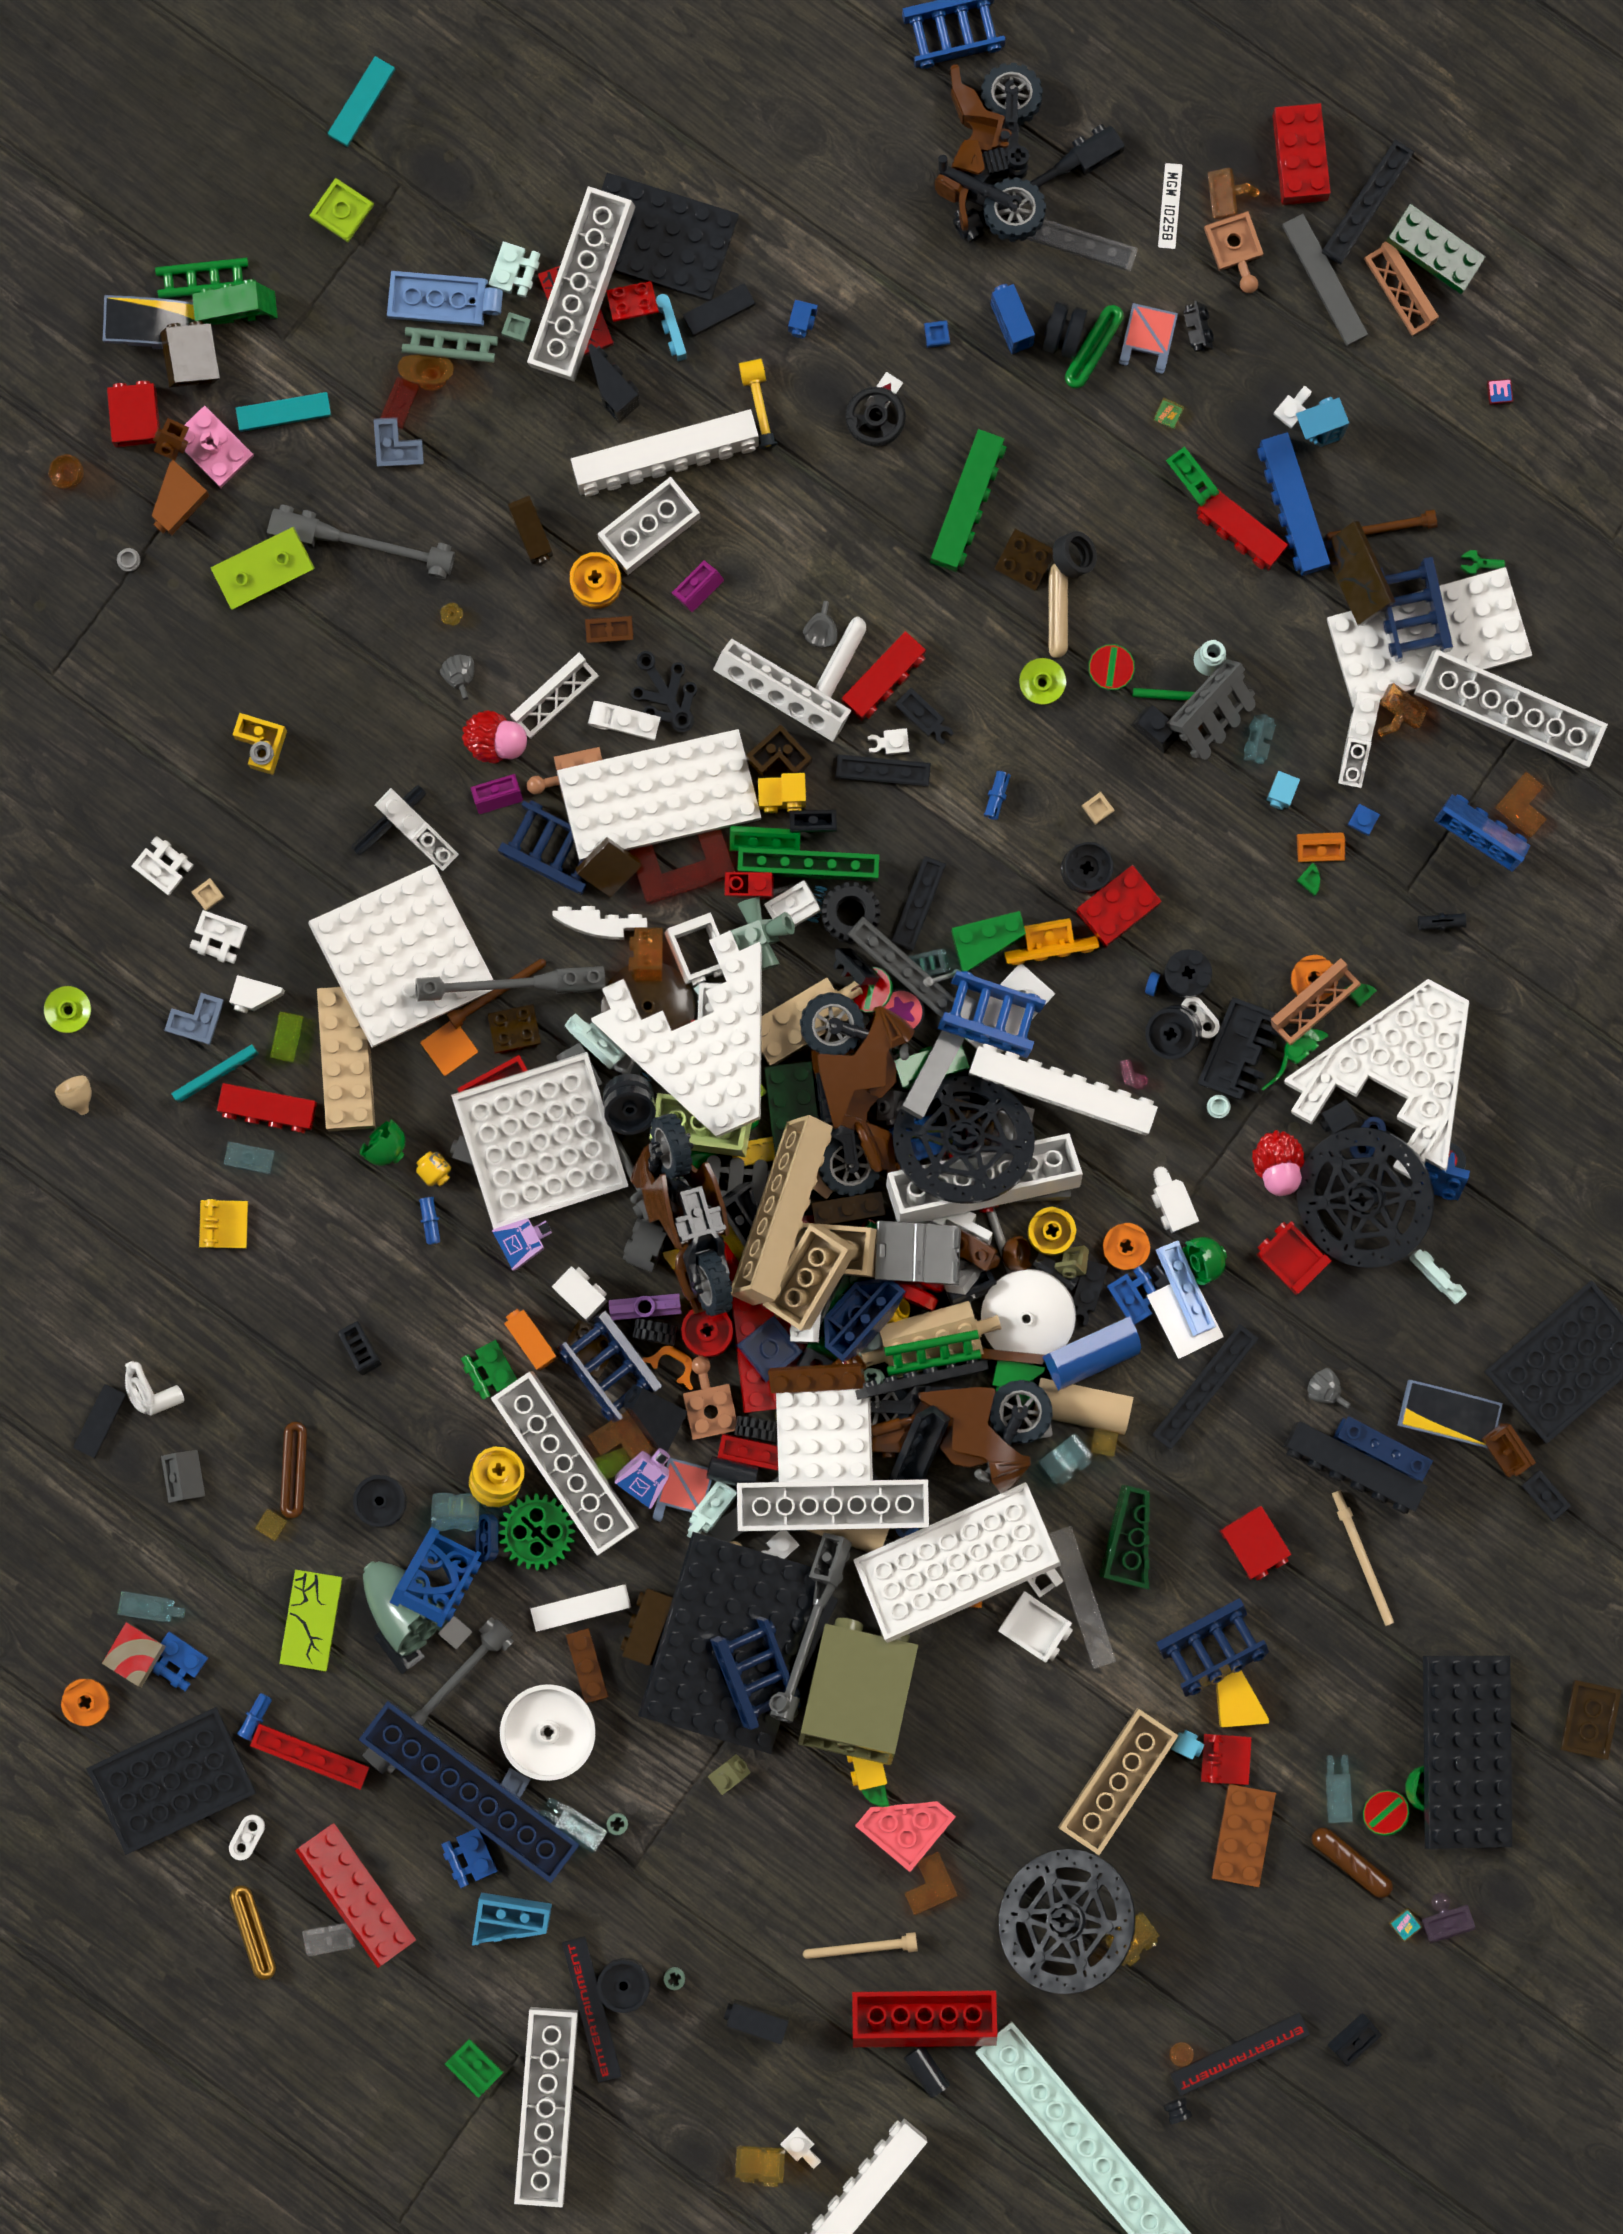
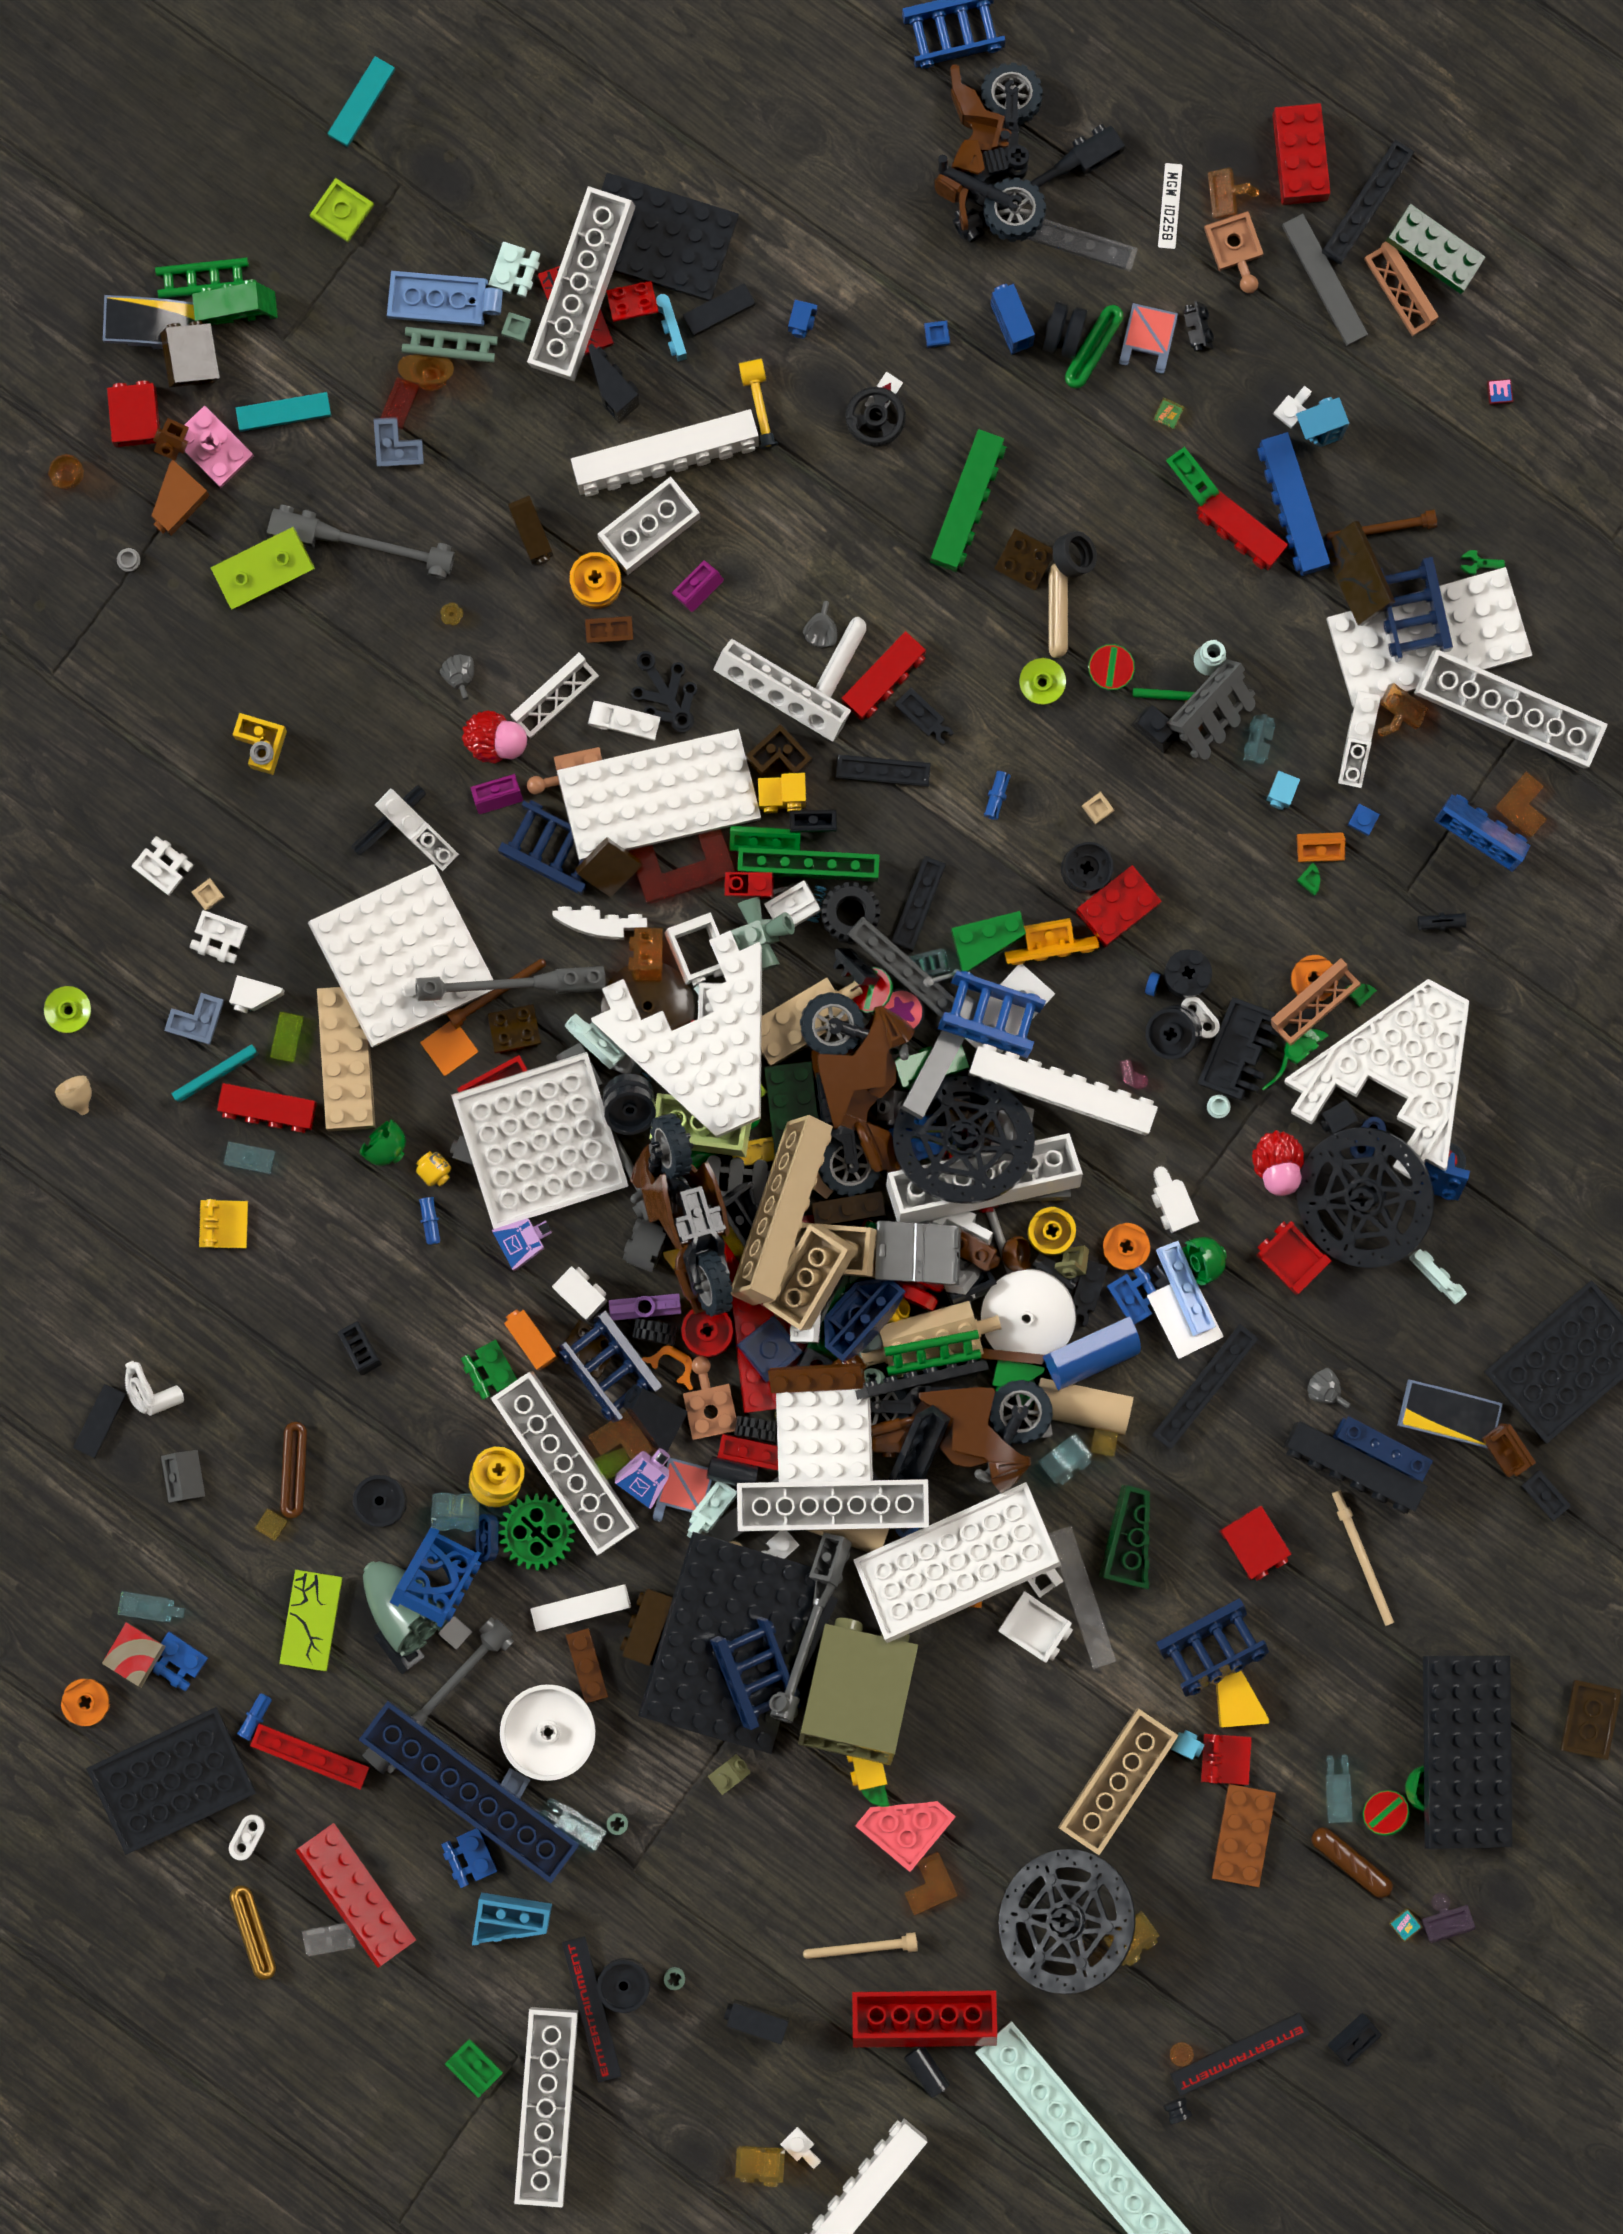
(893, 742): white plate -> none

